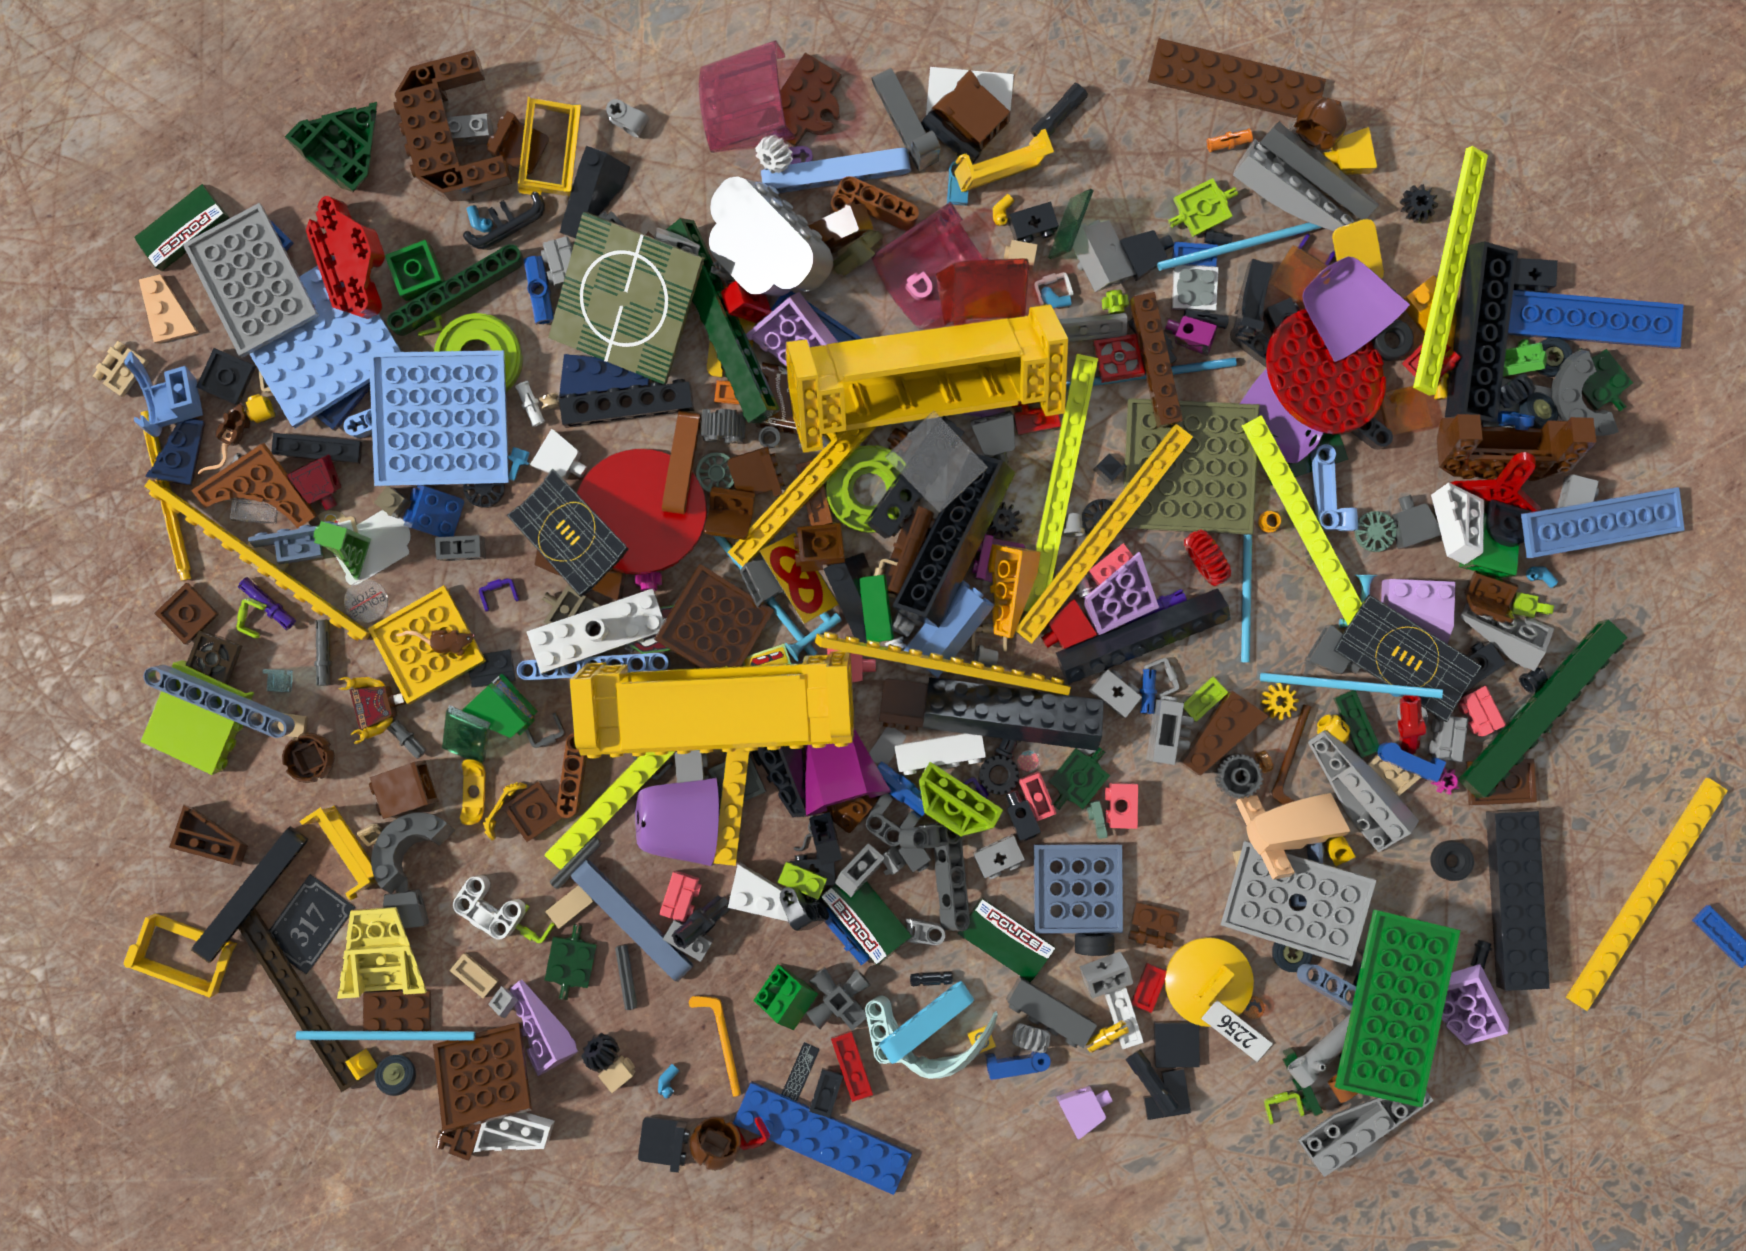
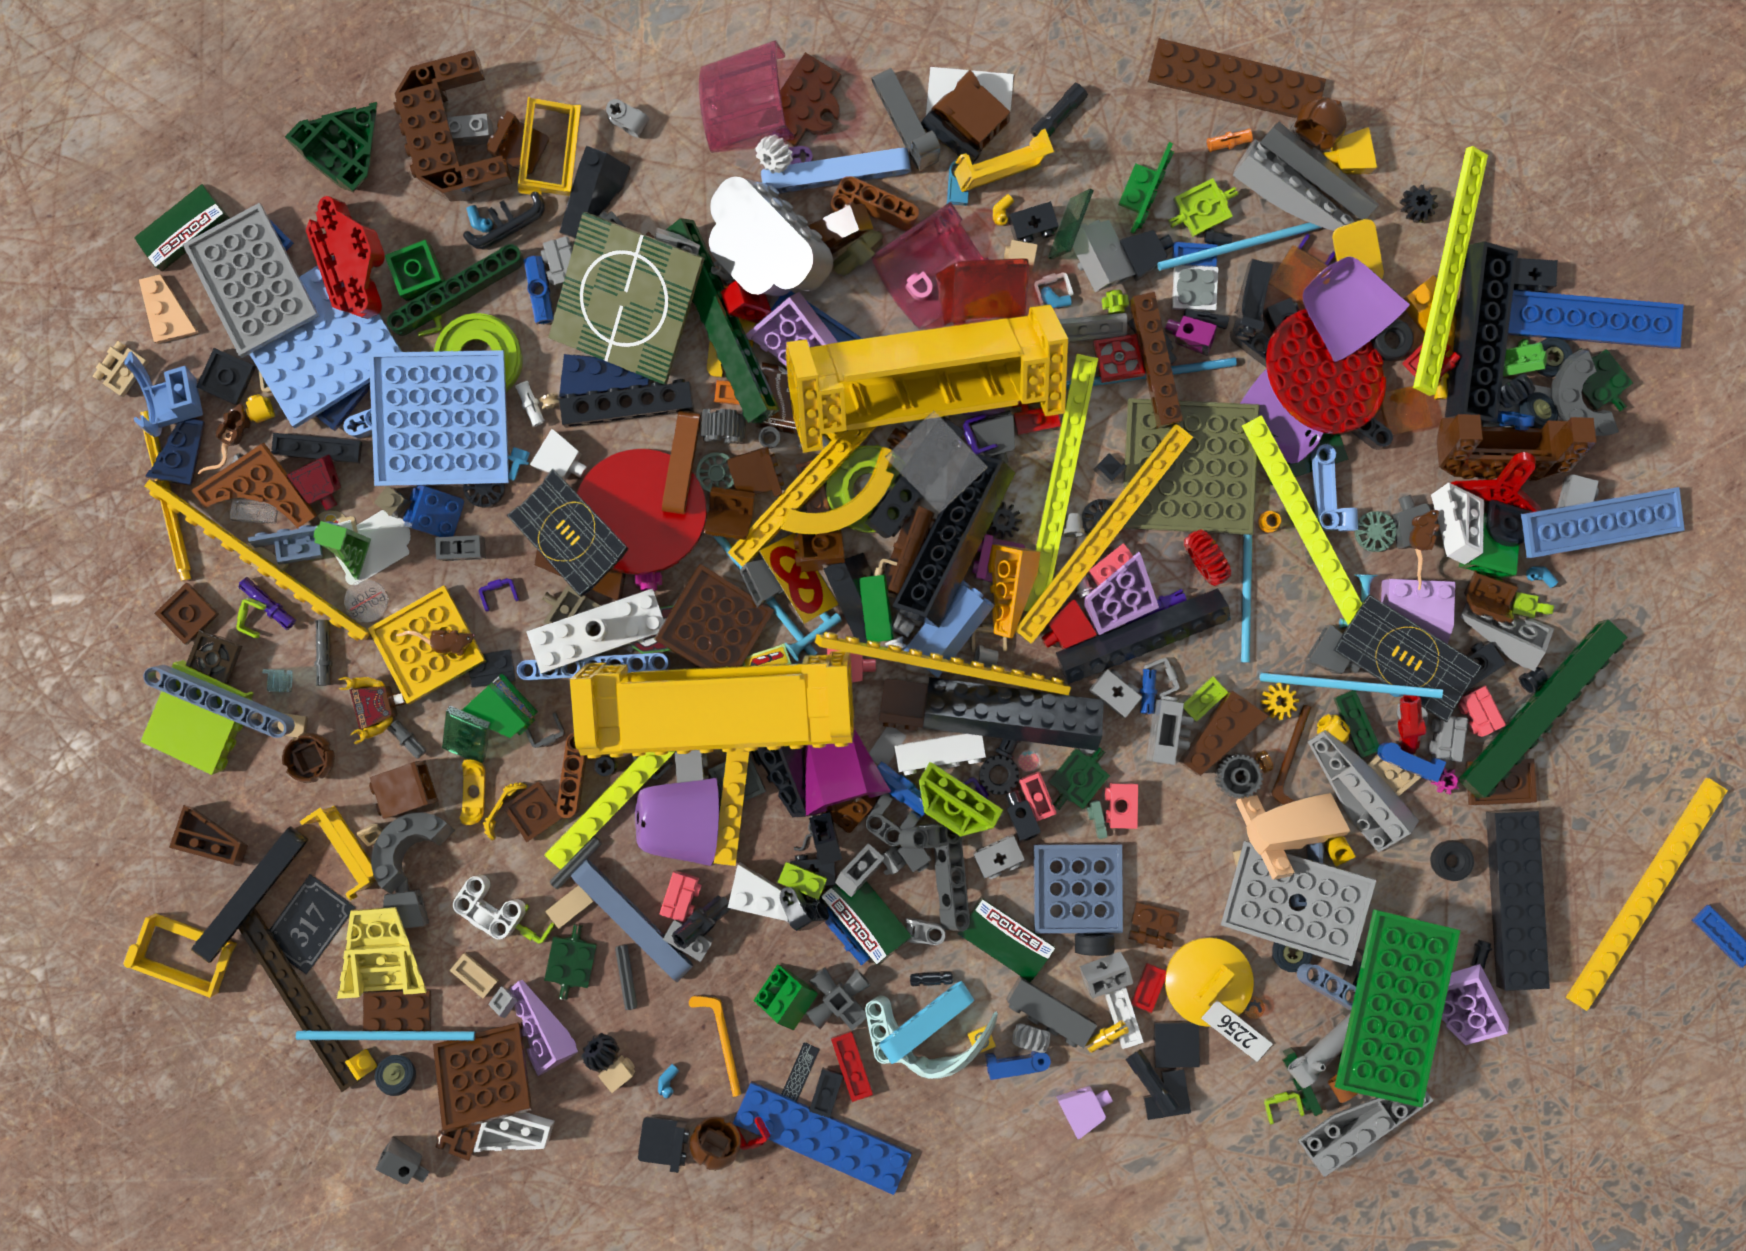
(401, 1162): none -> dark grey torso
(600, 770): none -> black bush
(848, 513): none -> yellow arch
(971, 438): none -> dark purple piece
(1140, 188): none -> green bracket
(1423, 536): none -> reddish brown animal

